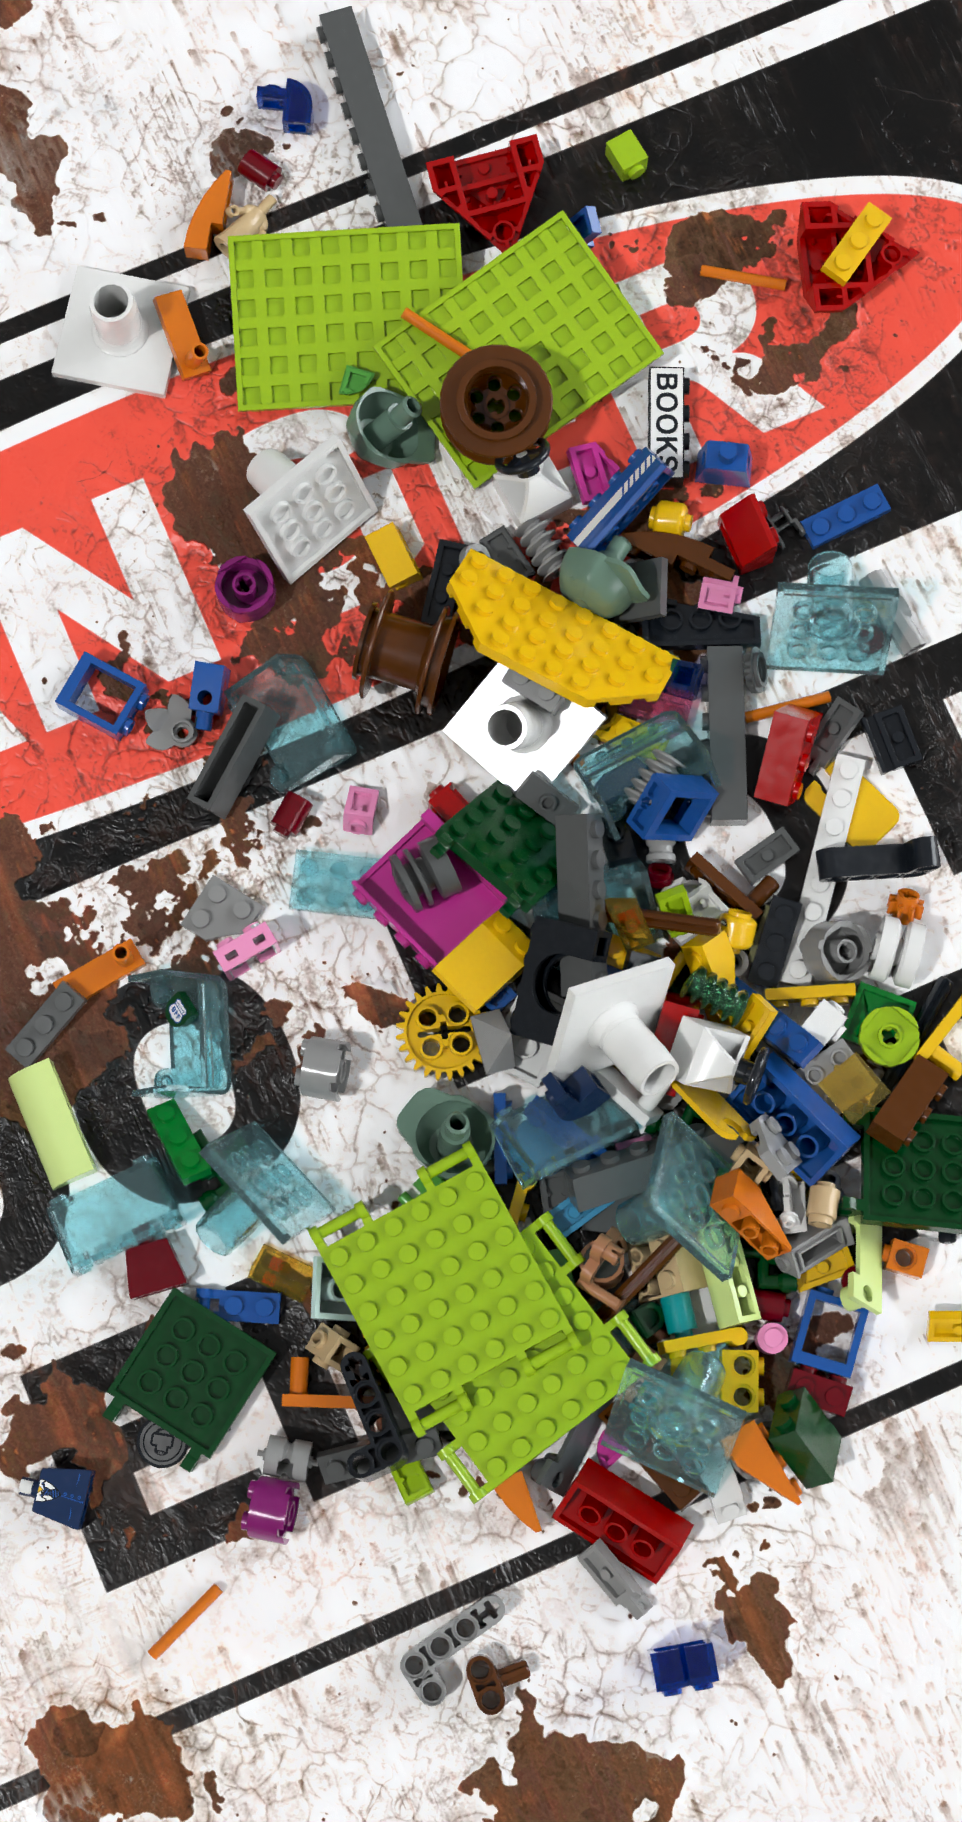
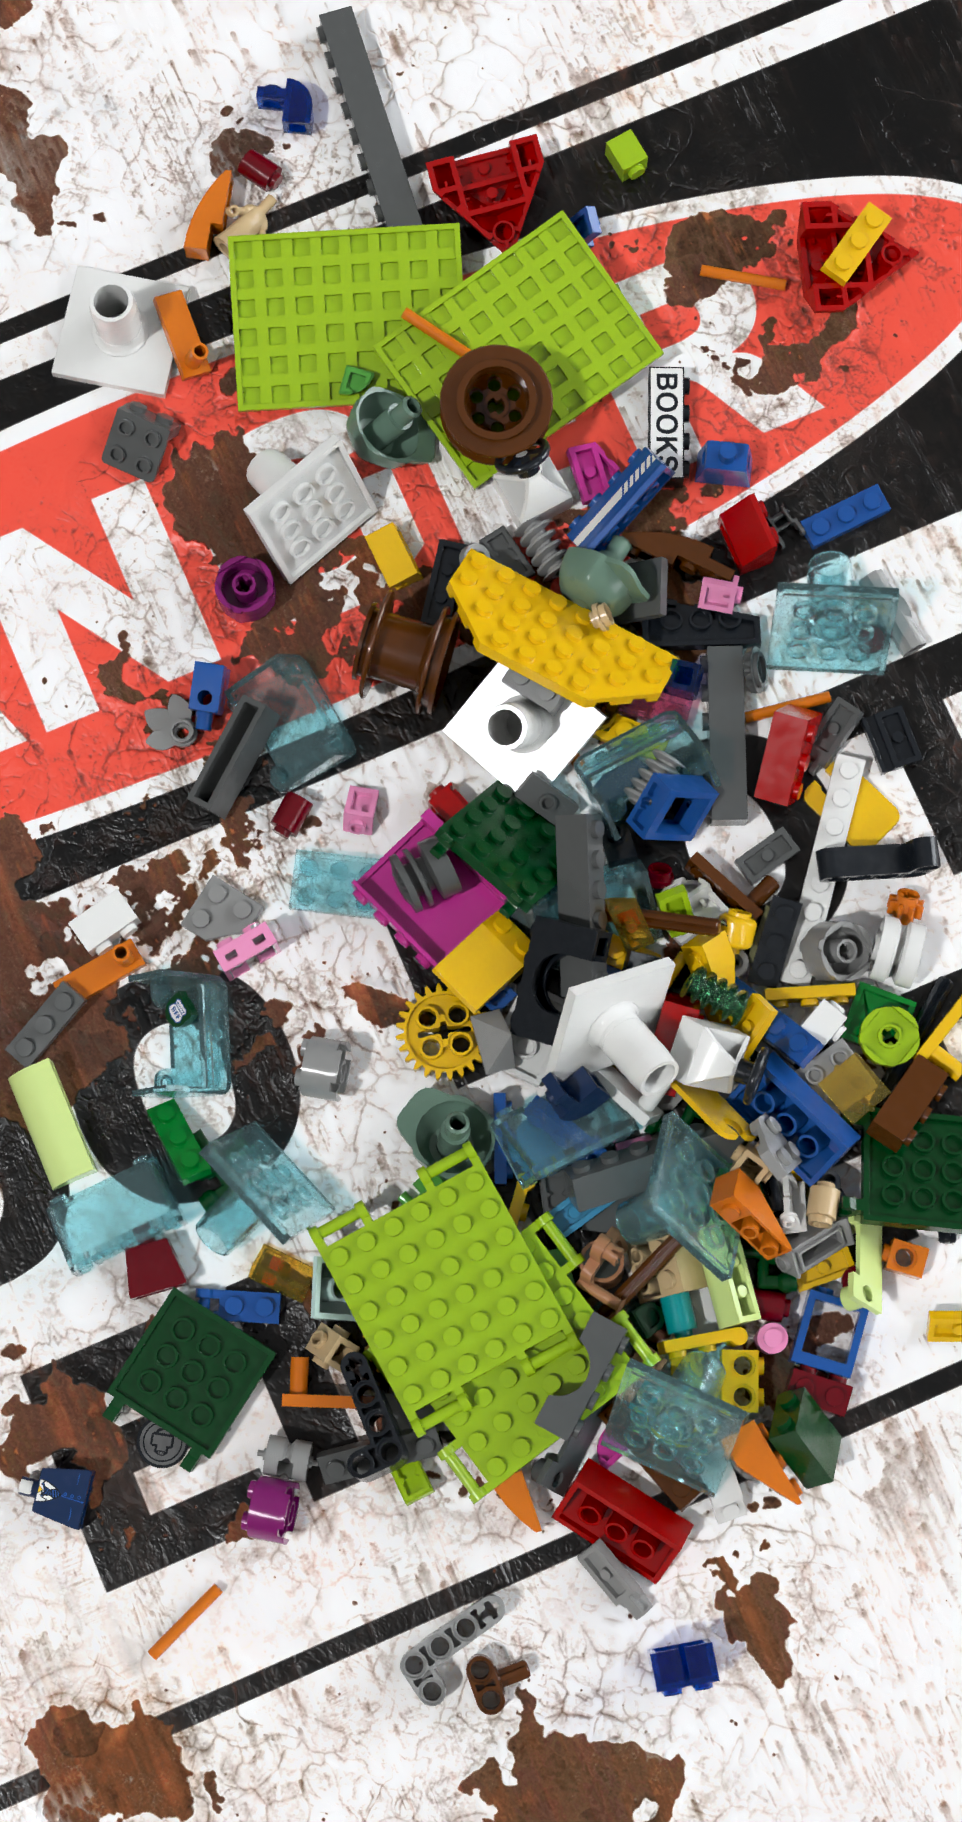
(76, 684): blue window -> none
(105, 923): none -> white brick
(139, 440): none -> dark grey bracket
(563, 1413): none -> dark grey arch
(601, 616): none -> tan plate
(660, 851): light grey wheel -> none
(670, 518): yellow head -> none

